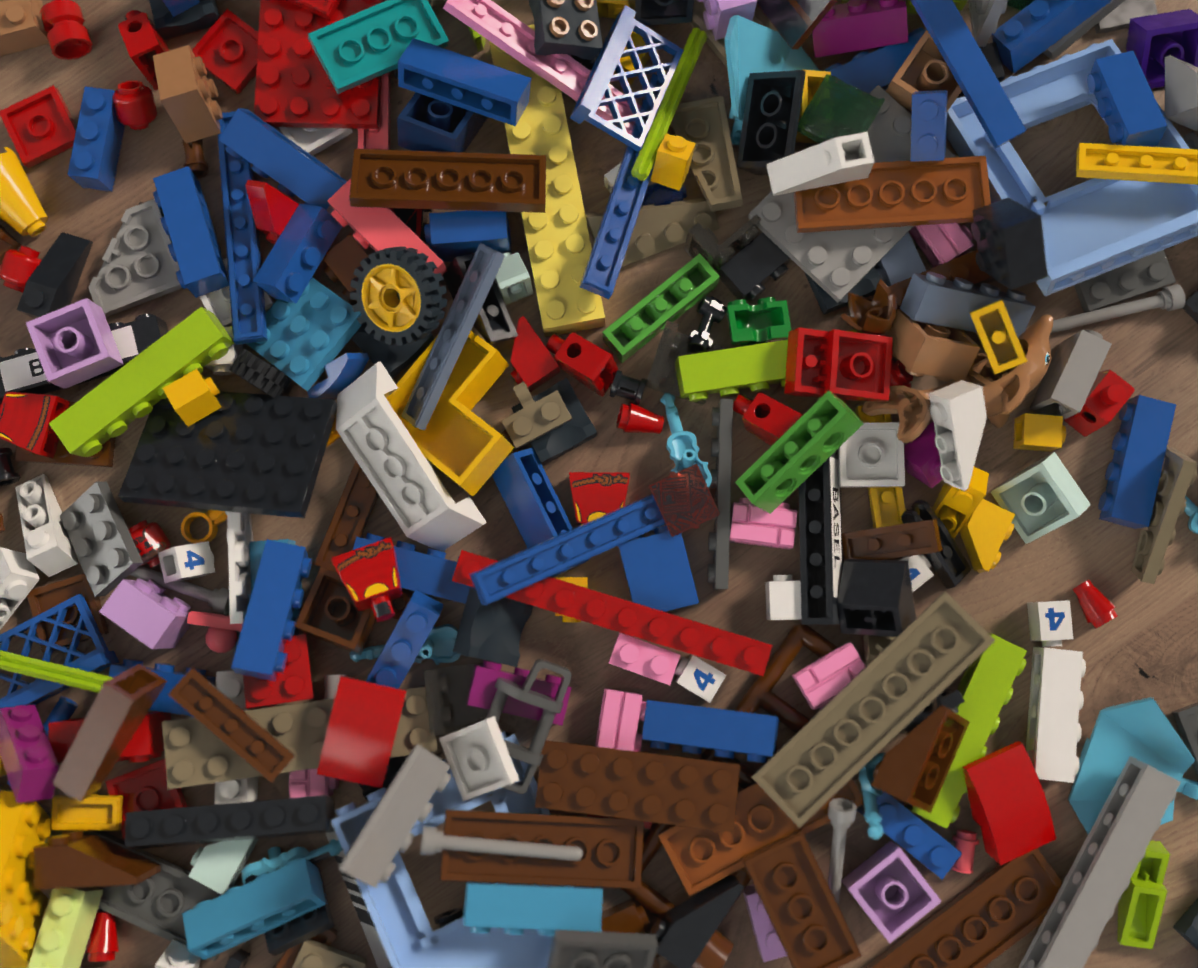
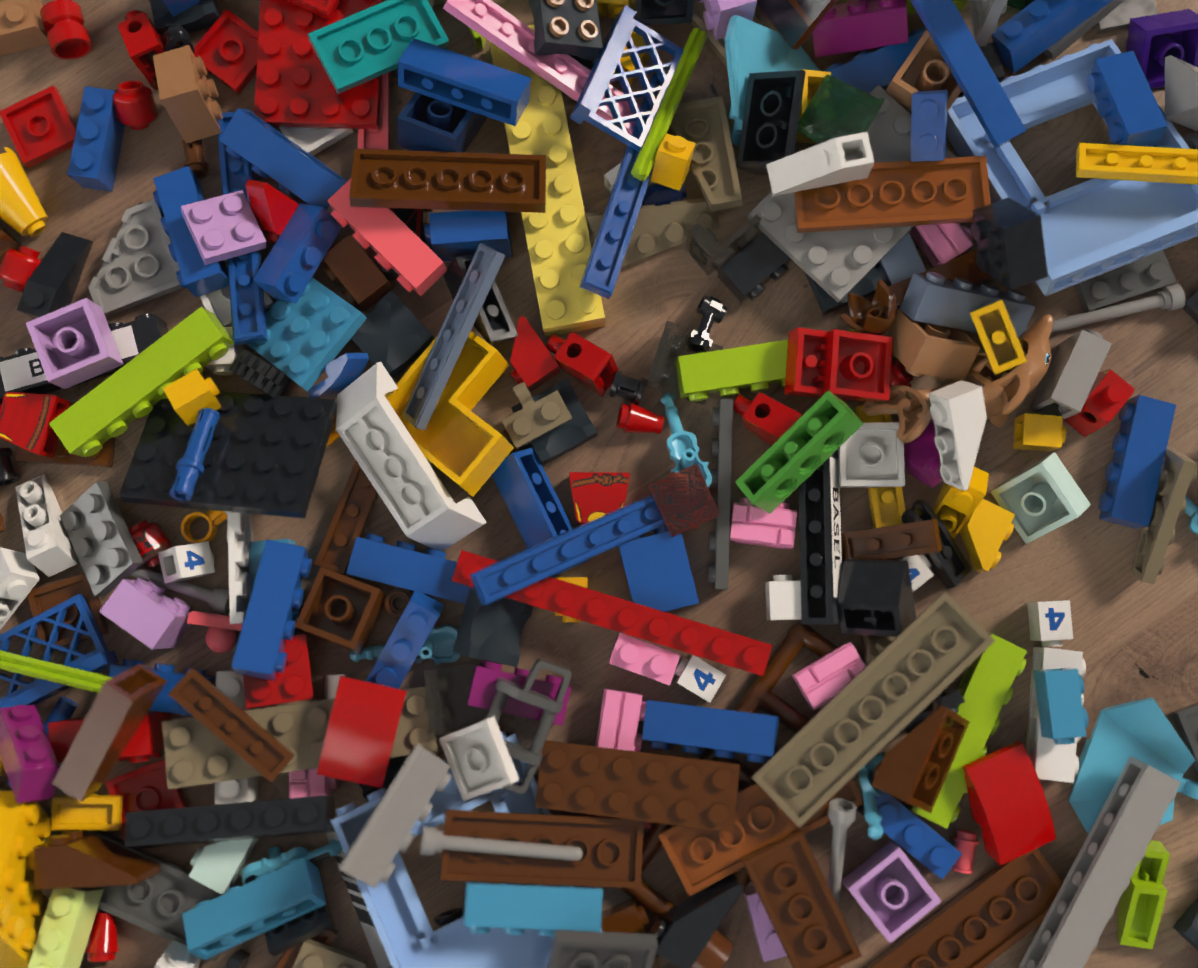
(174, 34): none -> black bush
(191, 465): none -> blue pin
(223, 227): none -> lavender plate
(371, 577): torso -> none
(419, 291): wheel -> none
(513, 279): light aqua slope -> none
(661, 305): bright green brick -> none
(758, 322): green cylinder -> none
(1061, 704): none -> dark azure brick
(1094, 604): red cone -> none

